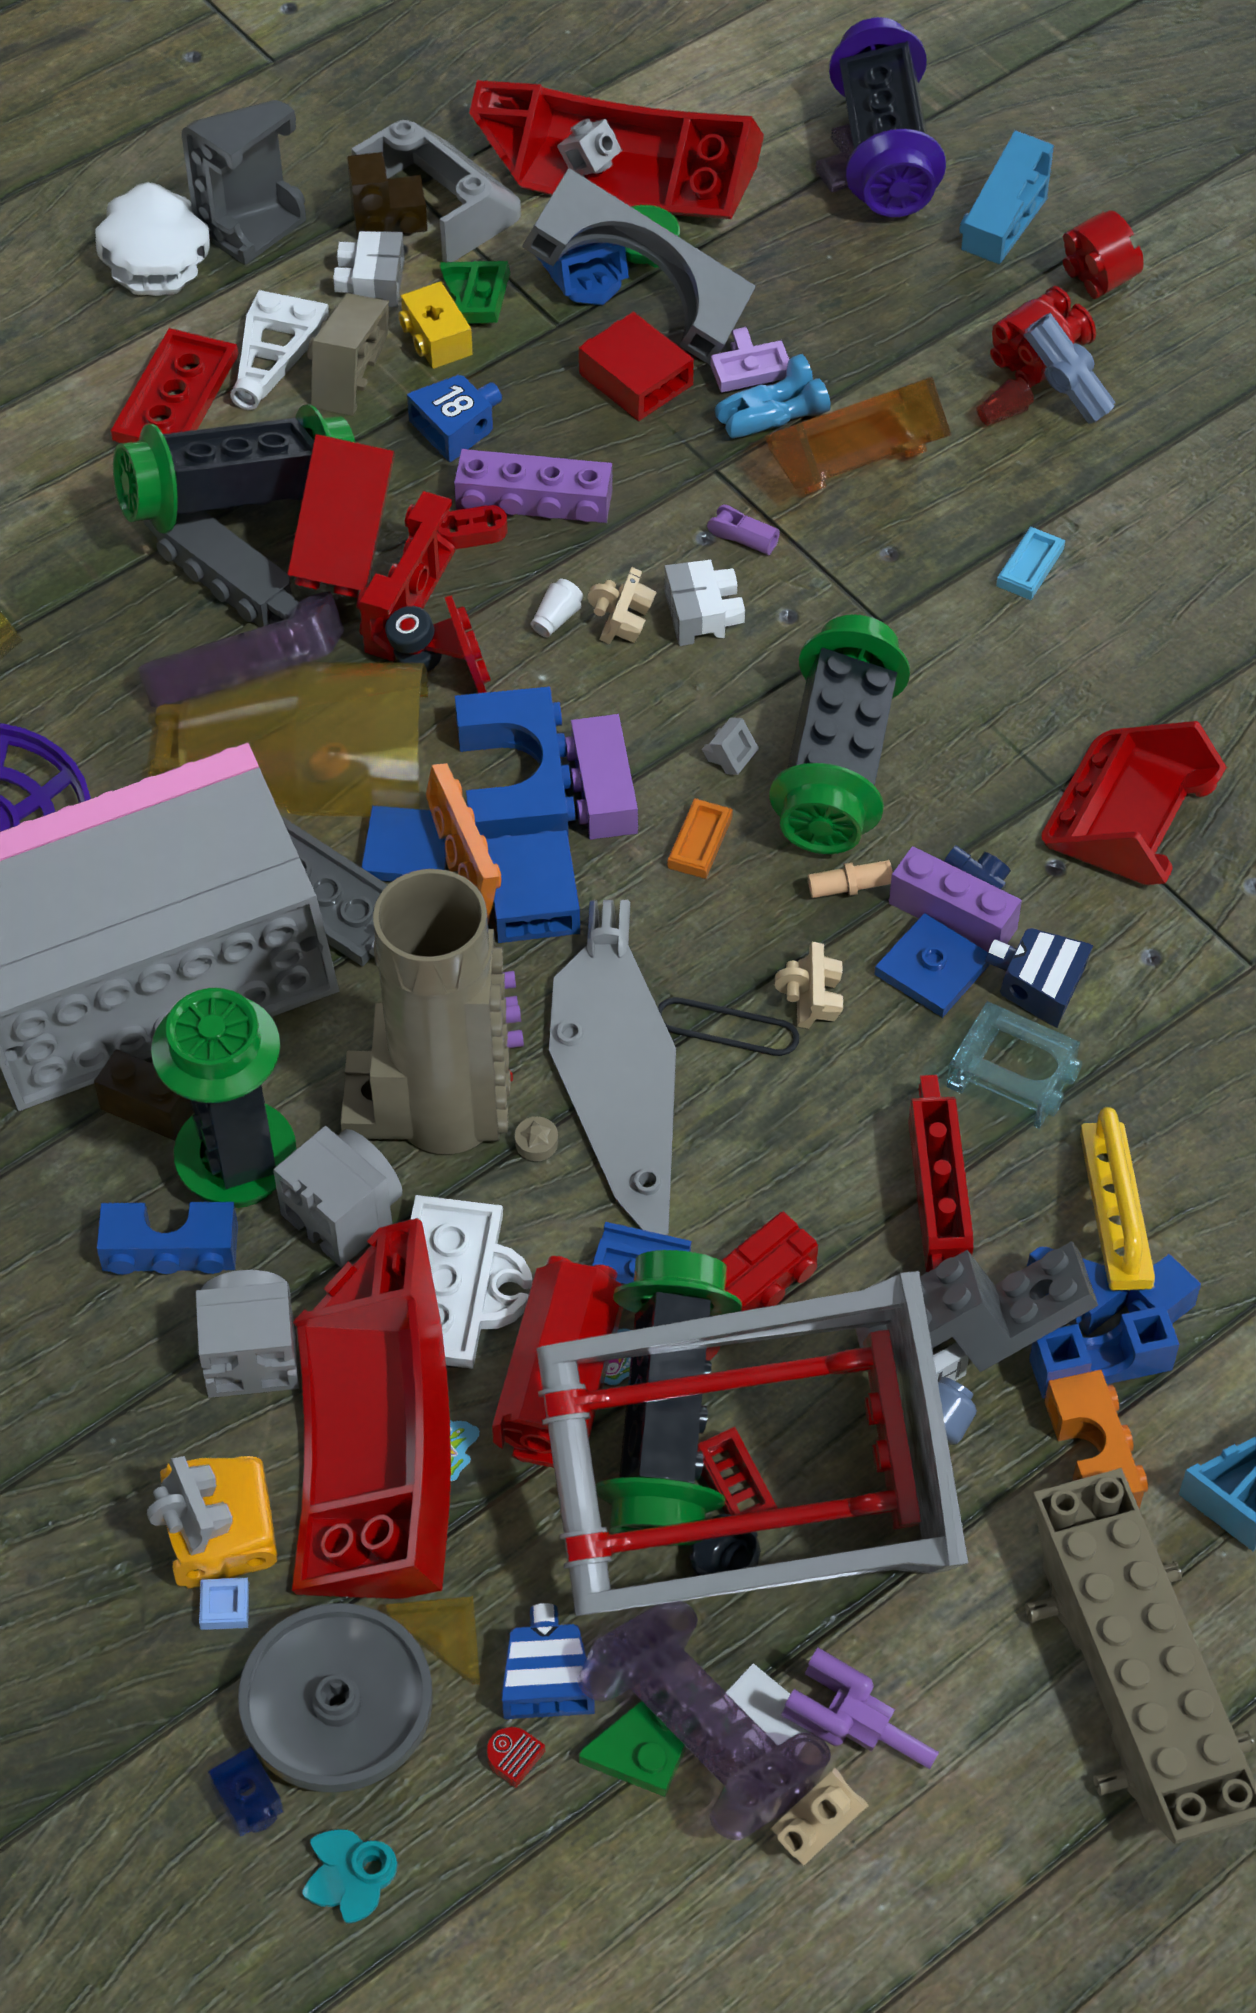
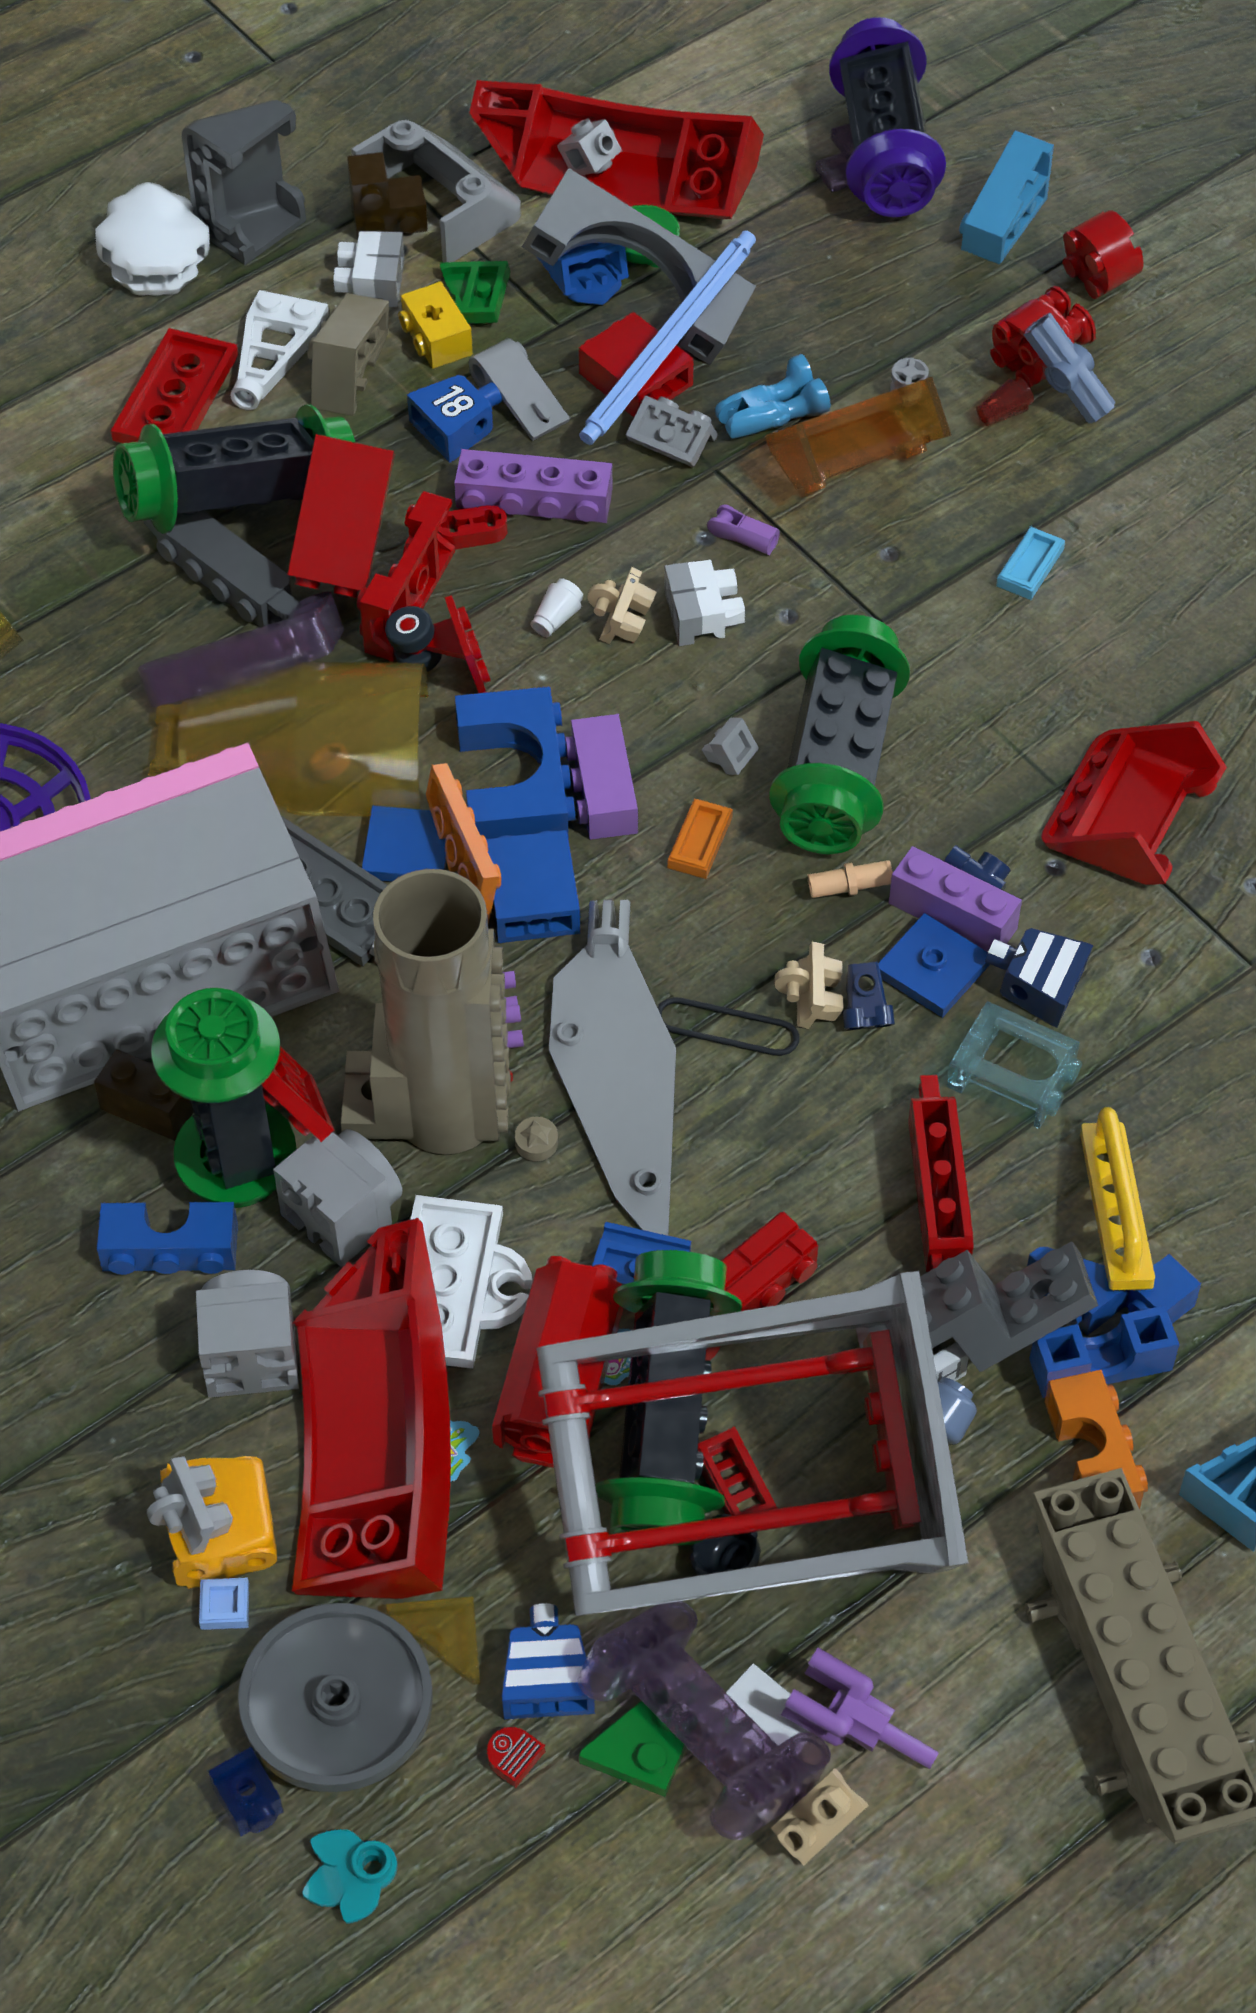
(298, 1093): none -> red plate
(519, 386): none -> light grey door
(667, 338): none -> light blue piece
(671, 431): none -> light grey bracket
(749, 364): lavender plate -> none
(866, 1008): none -> dark blue plate
(907, 372): none -> light grey wheel

